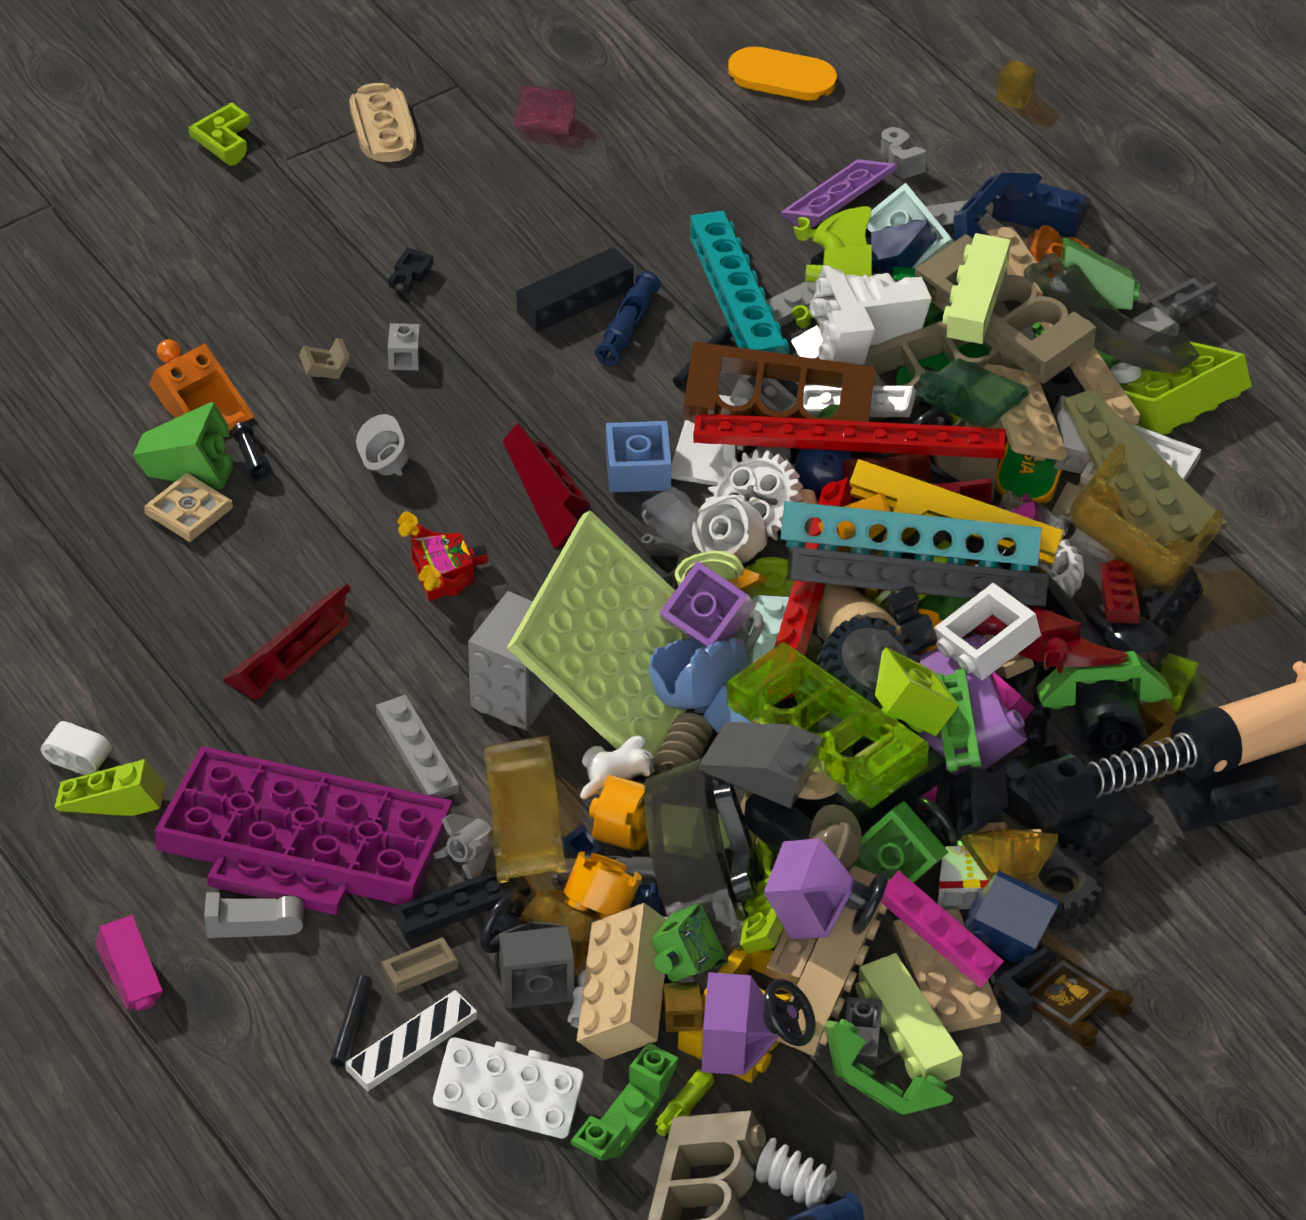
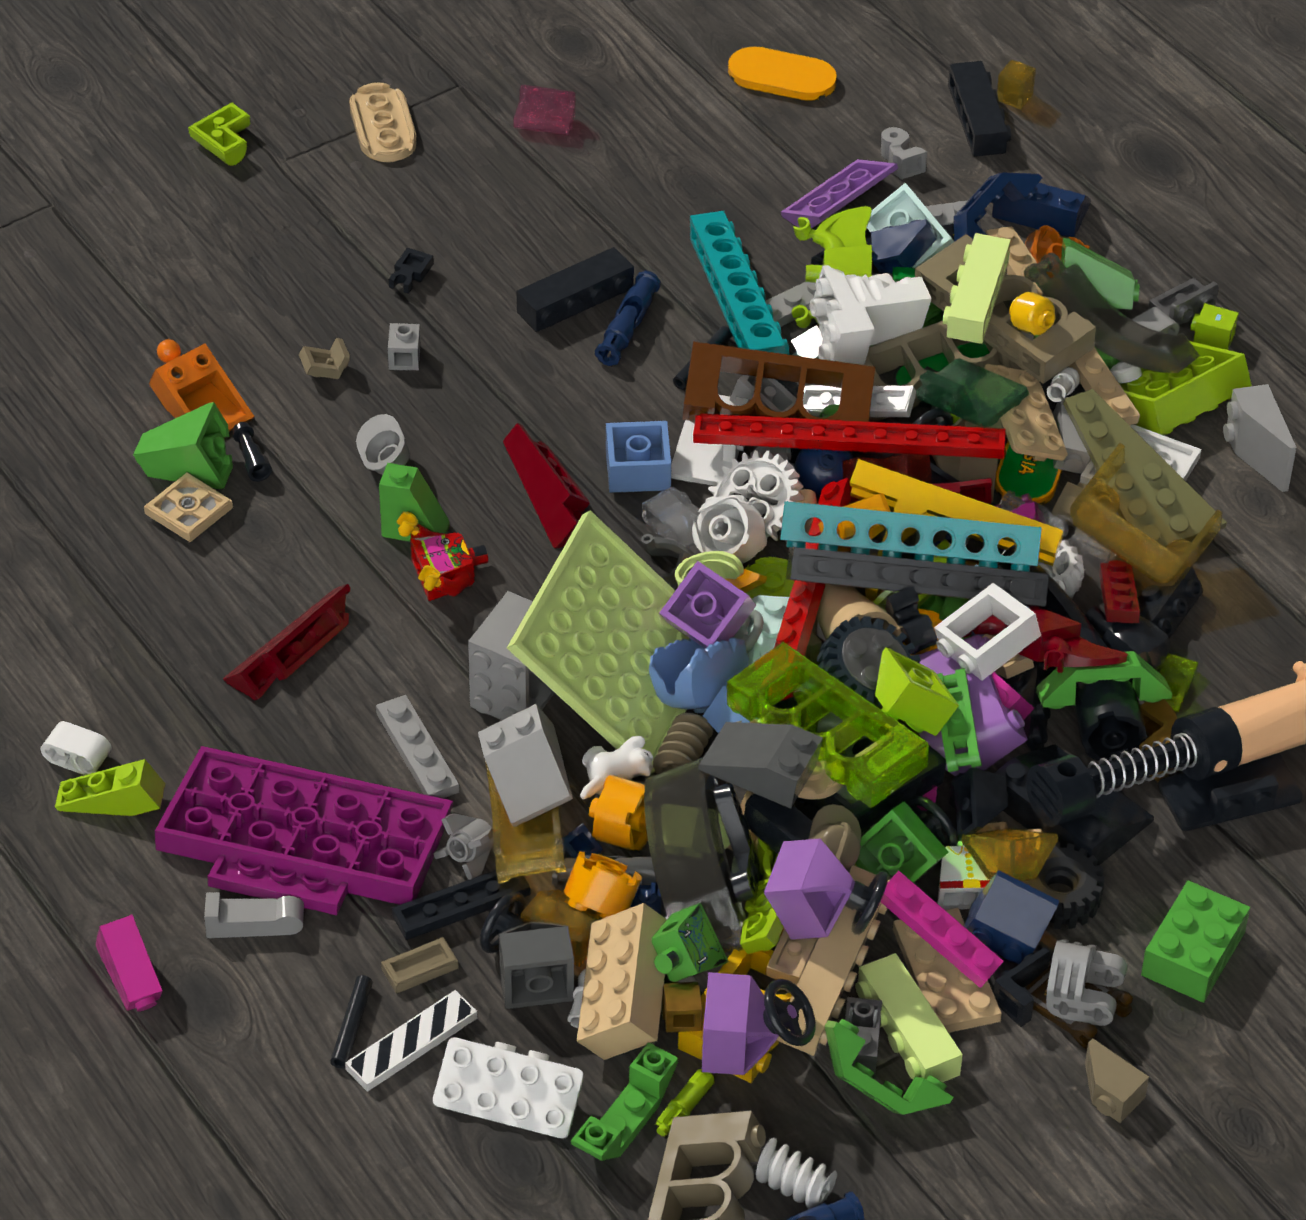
(404, 490): none -> bright green slope
(526, 764): none -> light grey slope
(978, 108): none -> black brick
(1032, 313): none -> yellow head
(1063, 384): none -> white pin
(1069, 971): none -> light grey piece
(1113, 1082): none -> dark tan slope
(1195, 941): none -> bright green brick
(1214, 326): none -> lime brick
(1260, 434): none -> light grey slope

